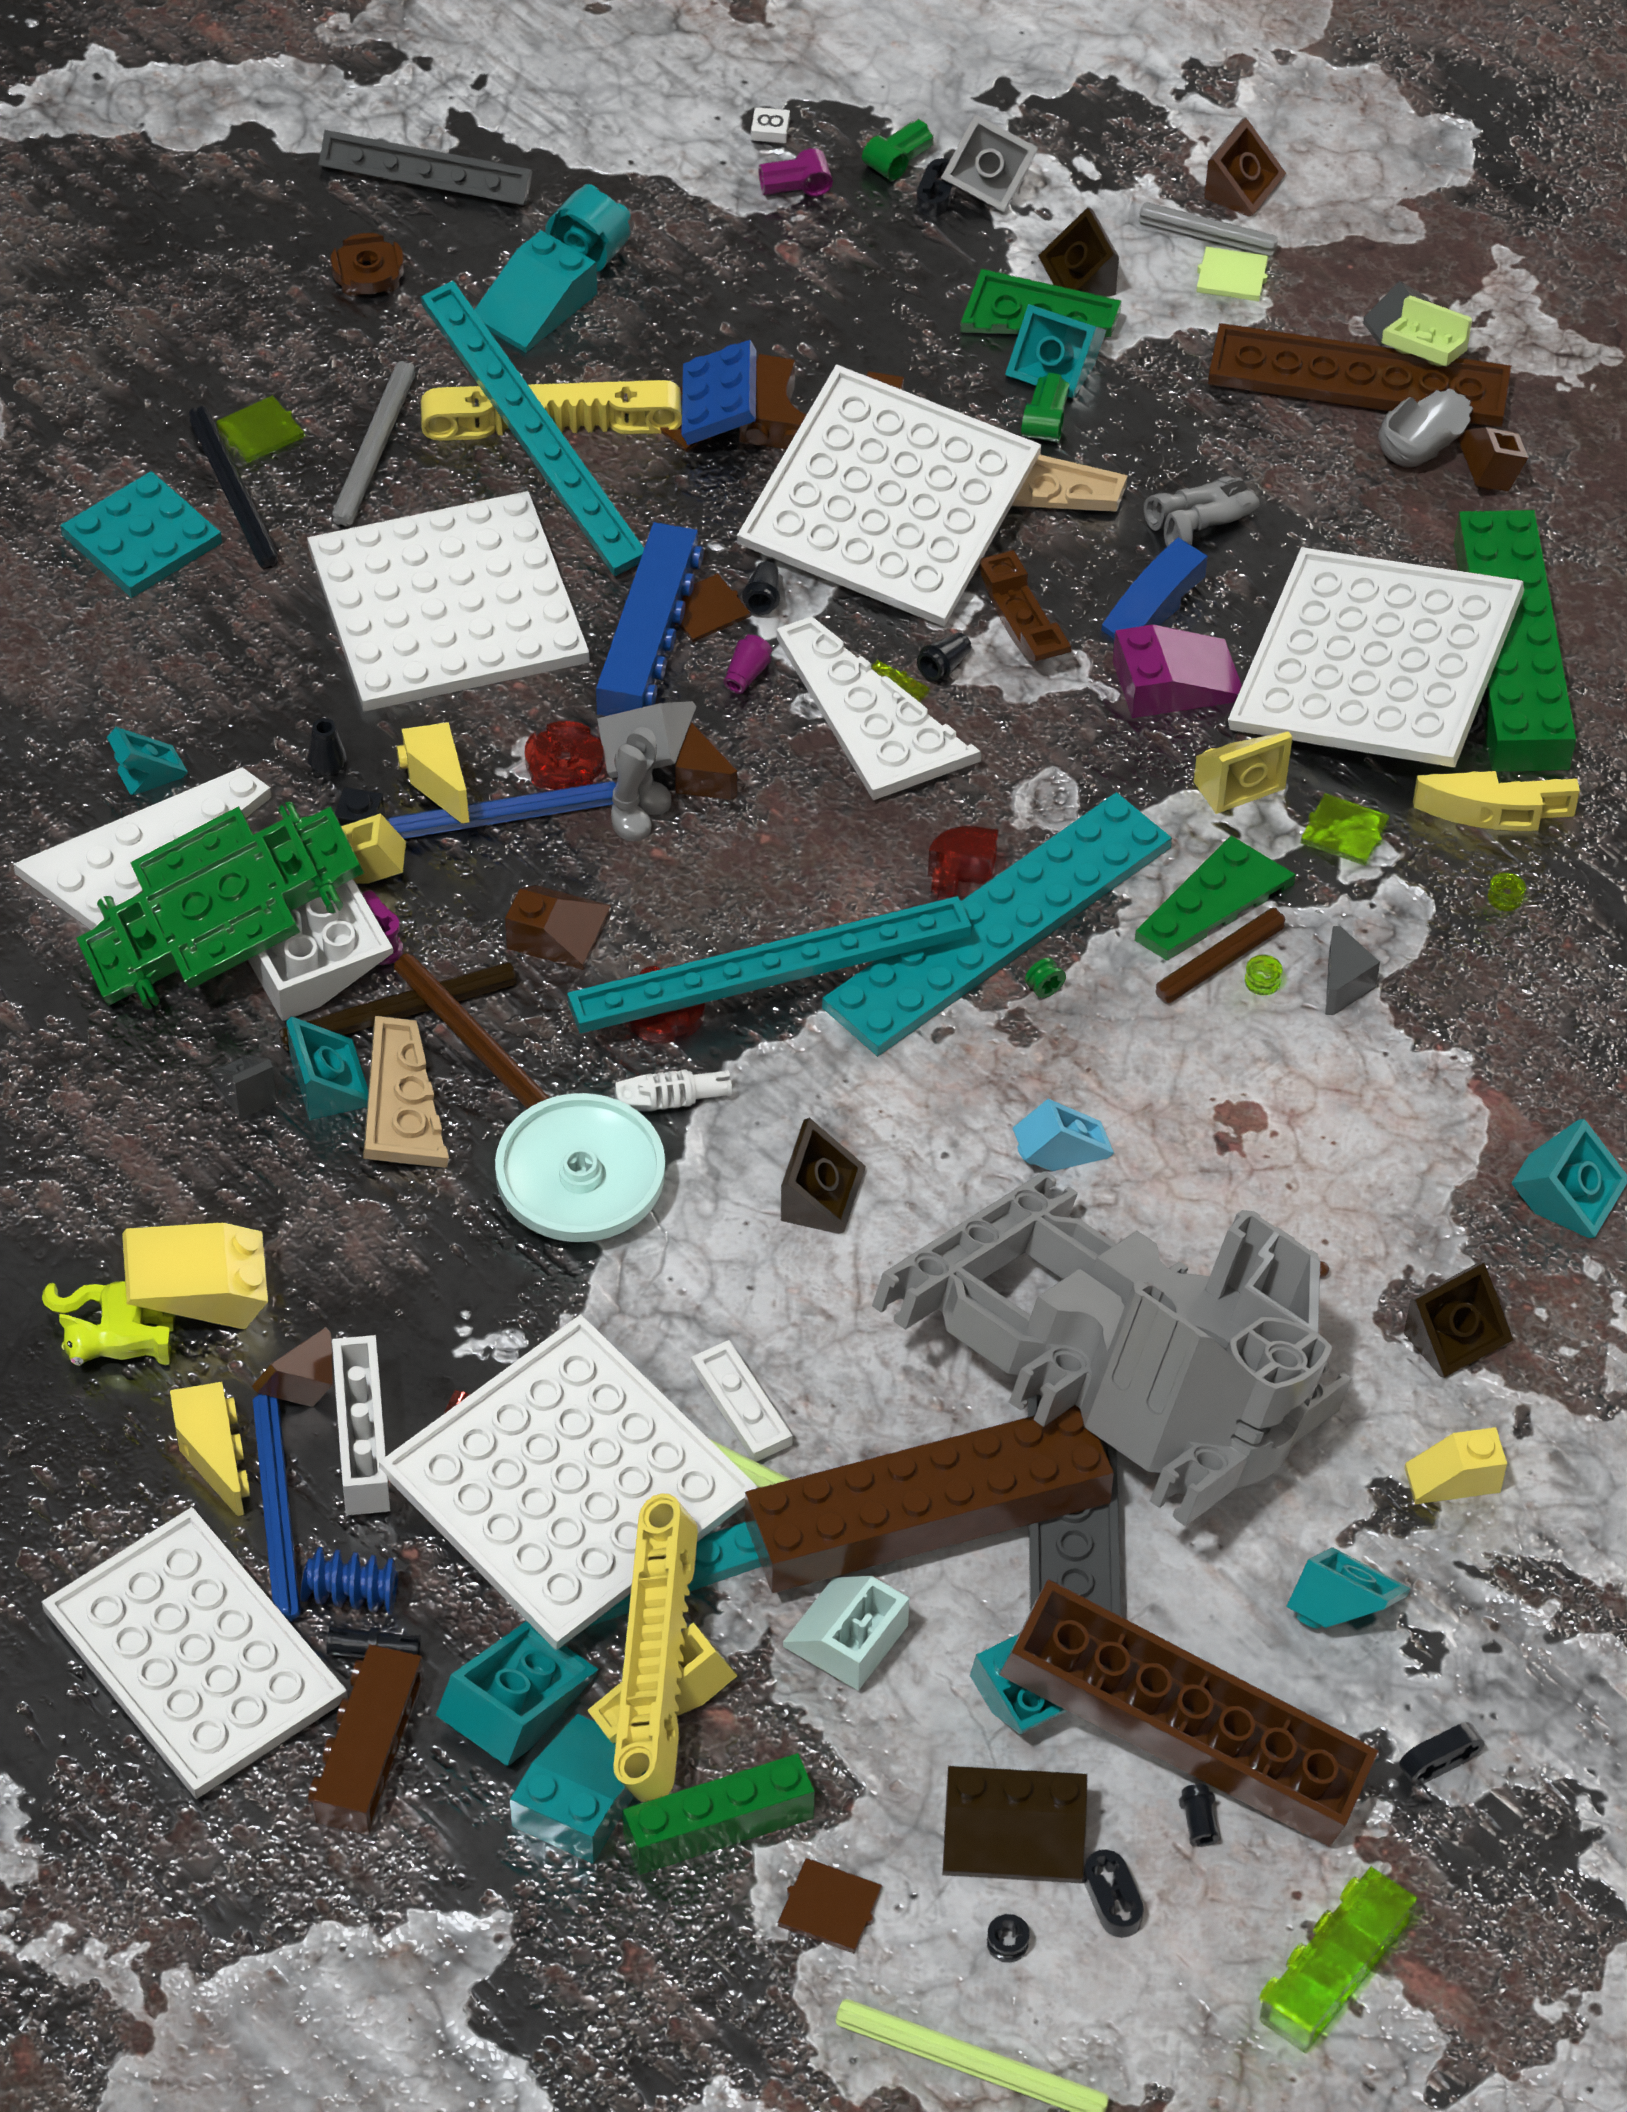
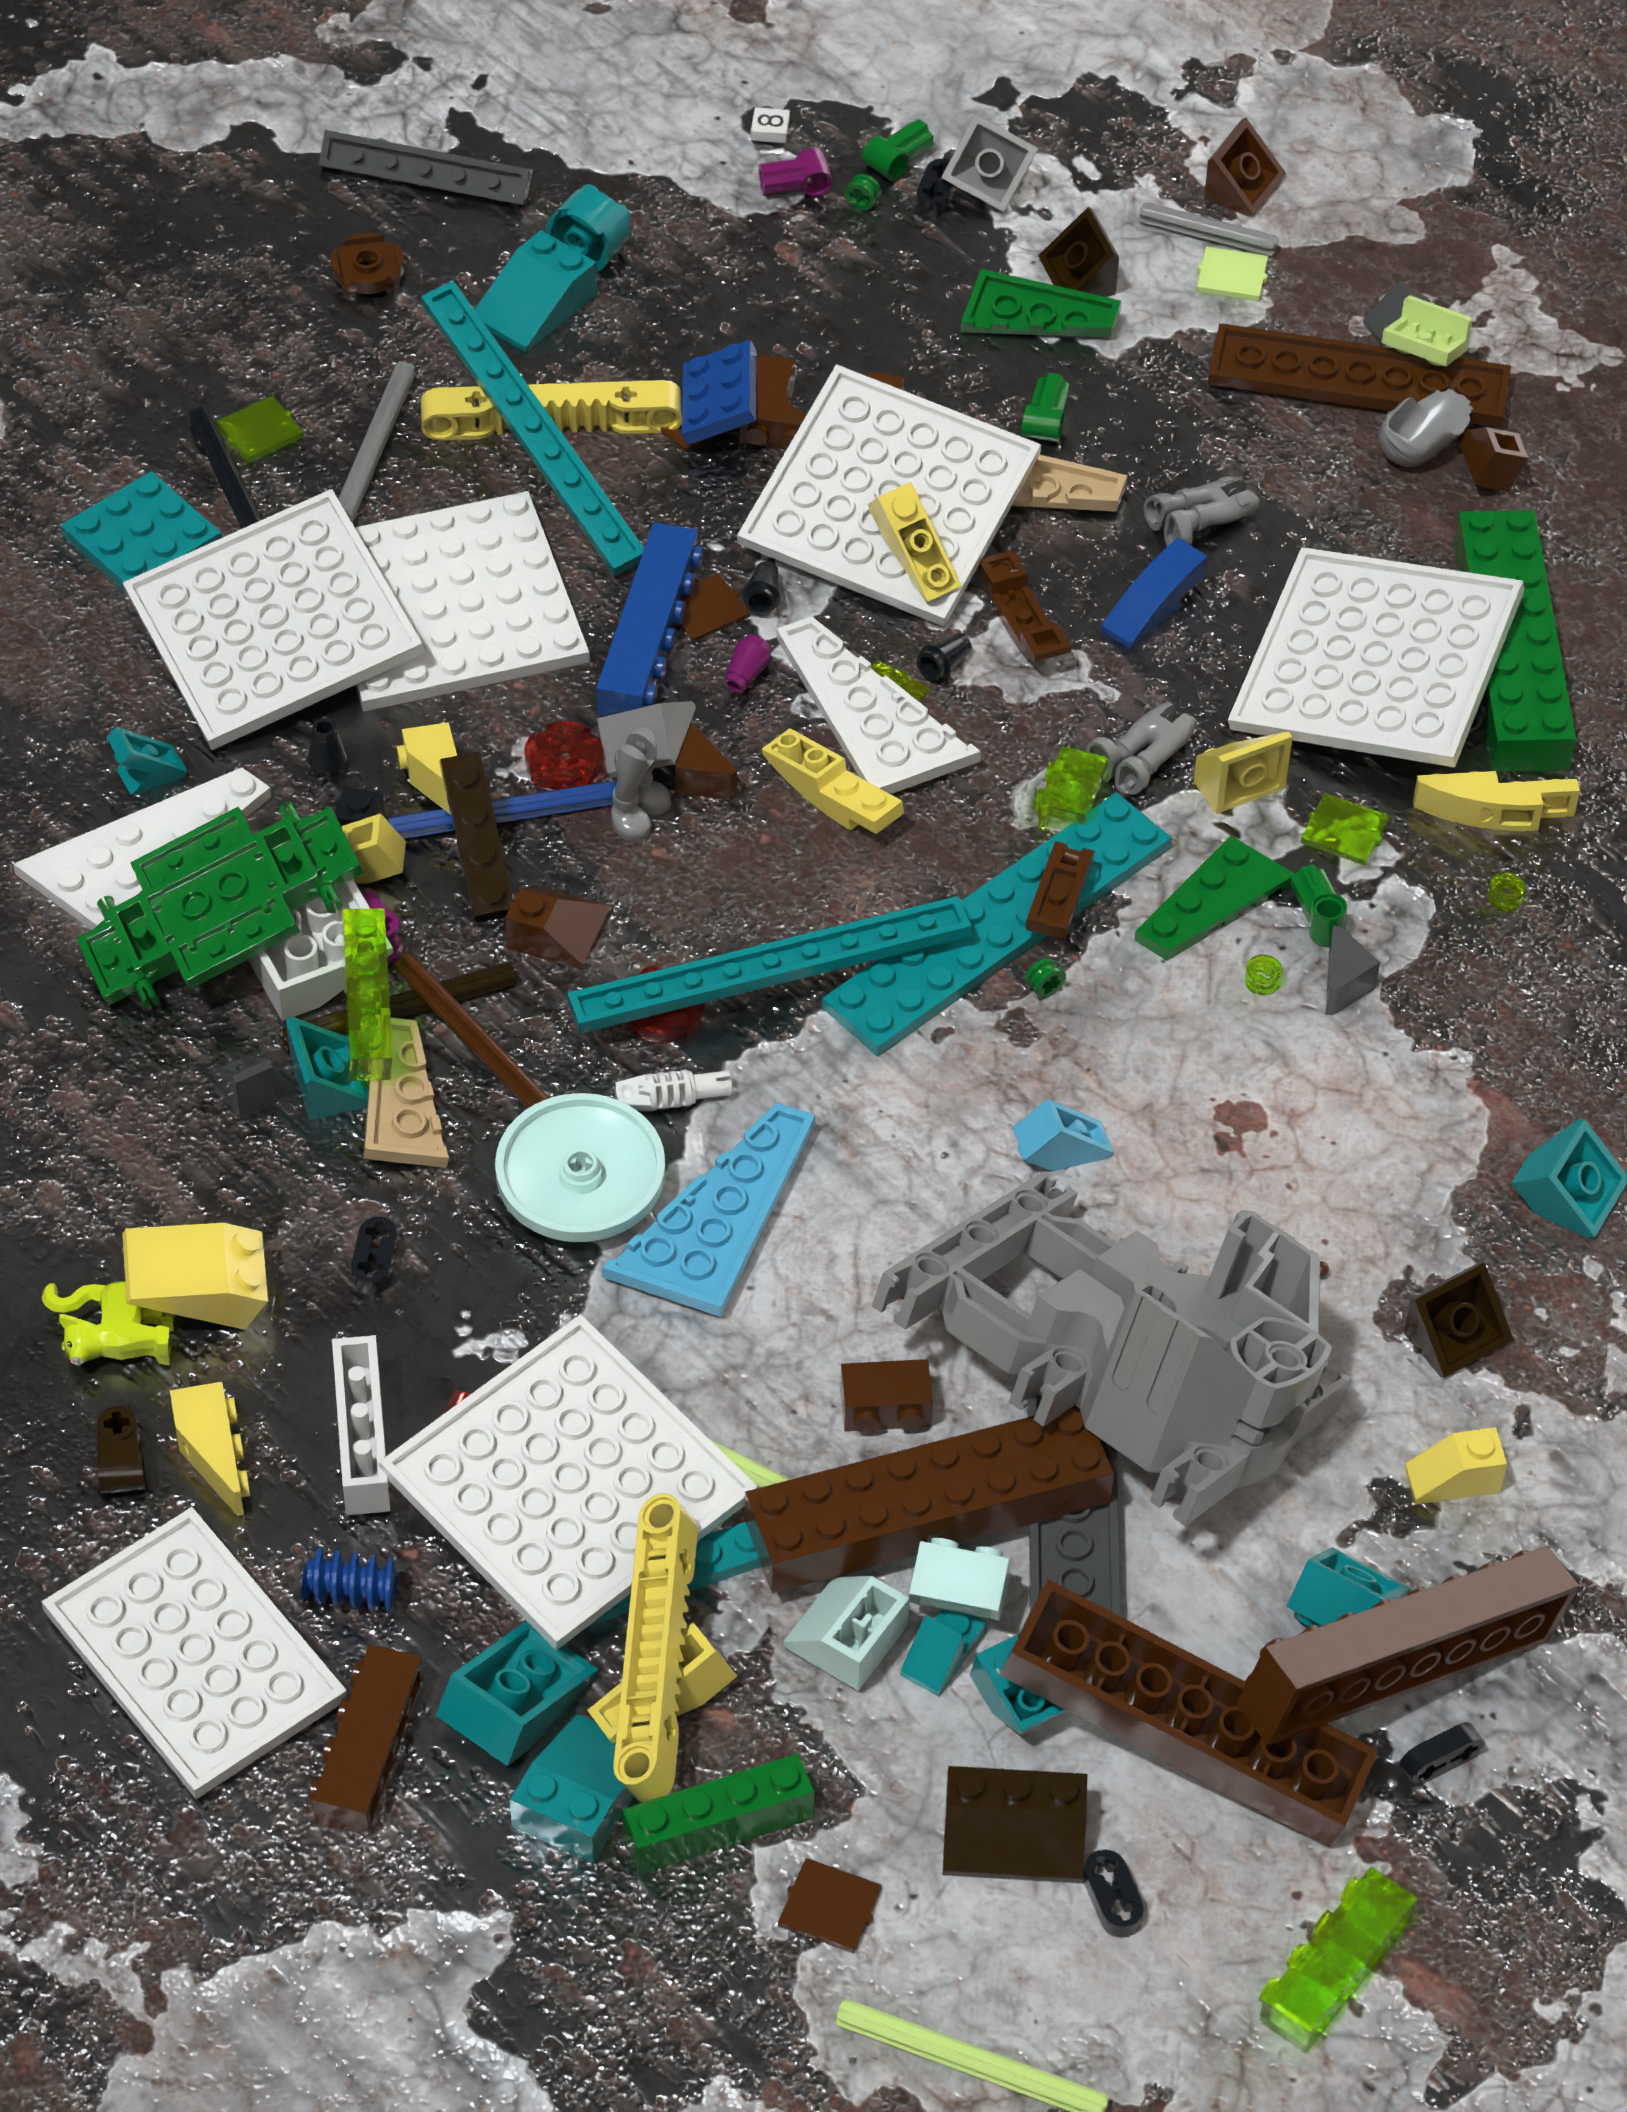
(120, 1452): none -> dark brown piece
(273, 618): none -> white plate
(276, 1506): blue axle -> none
(301, 1373): reddish brown slope -> none
(355, 1642): black pin -> none
(366, 994): none -> clear neon green brick
(383, 1256): none -> black beam
(476, 834): none -> dark brown plate
(716, 1221): none -> medium azure wing
(741, 1401): white plate -> none
(820, 1181): dark brown slope -> none
(828, 785): none -> light yellow slope
(862, 192): none -> green bush
(886, 1395): none -> reddish brown brick
(914, 541): none -> light yellow slope
(941, 1649): none -> teal slope
(960, 1578): none -> light aqua slope
(962, 856): clear red brick -> none
(1003, 1952): black bush -> none
(1056, 346): teal slope -> none
(1059, 890): none -> reddish brown plate
(1070, 786): none -> clear neon green bracket
(1151, 729): none -> light grey piece
(1173, 670): magenta slope -> none
(1199, 1813): black pin -> none
(1220, 955): reddish brown axle -> none
(1319, 903): none -> green piece
(1406, 1644): none -> reddish brown brick

